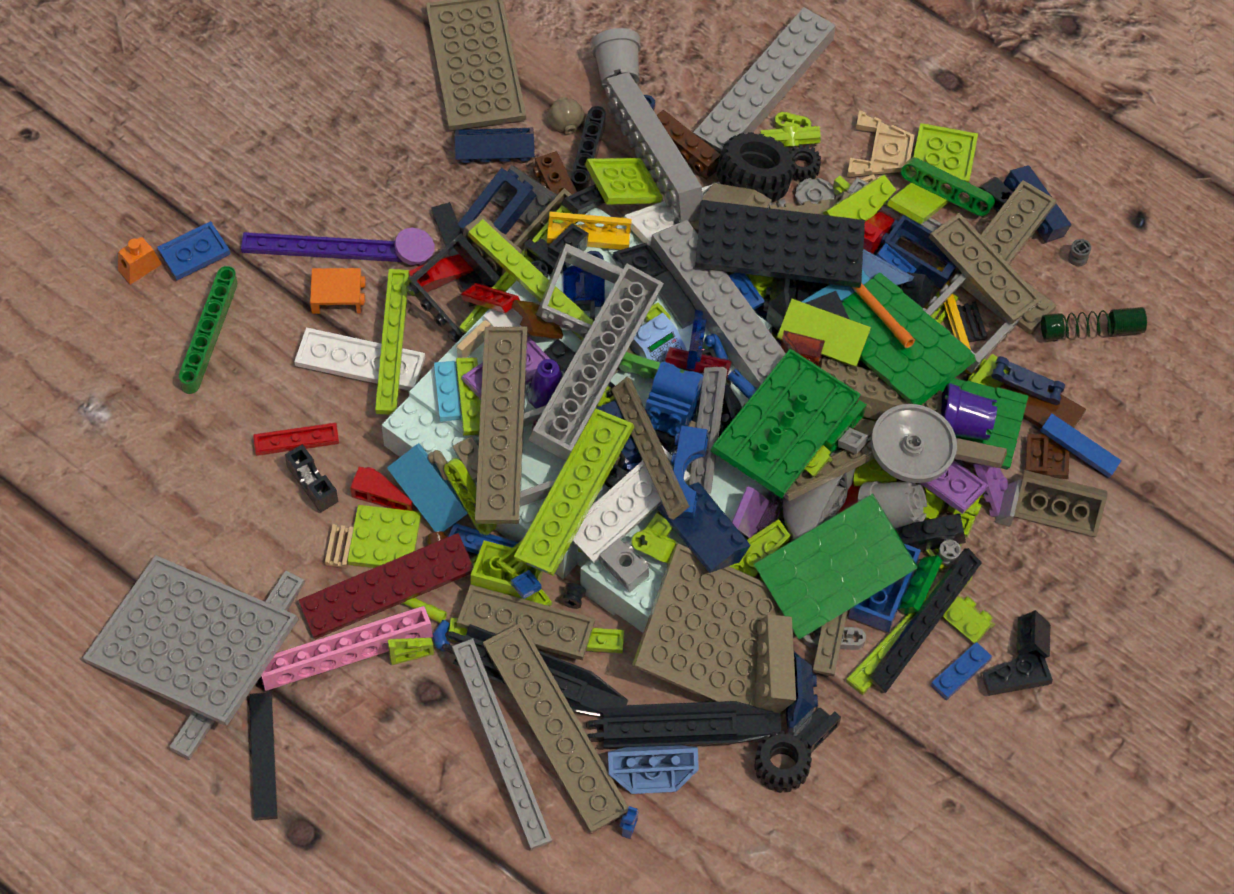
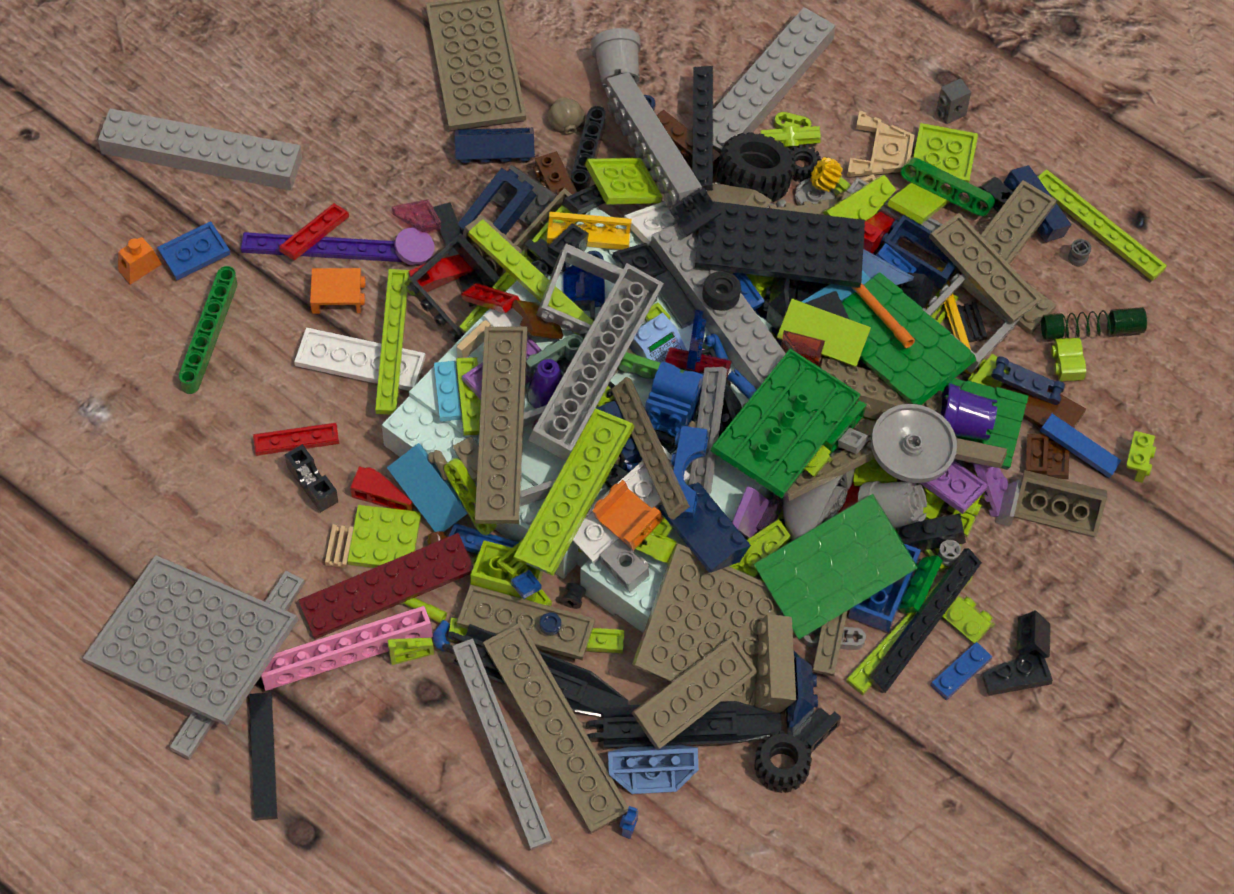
(200, 149): none -> light grey brick
(314, 231): none -> red tile
(418, 215): none -> clear pink wing
(550, 623): none -> dark blue tile
(554, 352): none -> sand green plate
(627, 515): none -> orange panel
(694, 692): none -> dark tan plate
(695, 212): none -> black hinge
(703, 125): none -> black plate
(721, 280): none -> black tyre
(826, 174): none -> yellow gear
(953, 101): none -> dark grey brick
(1069, 359): none -> lime brick
(1102, 227): none -> lime plate
(1140, 454): none -> lime bracket

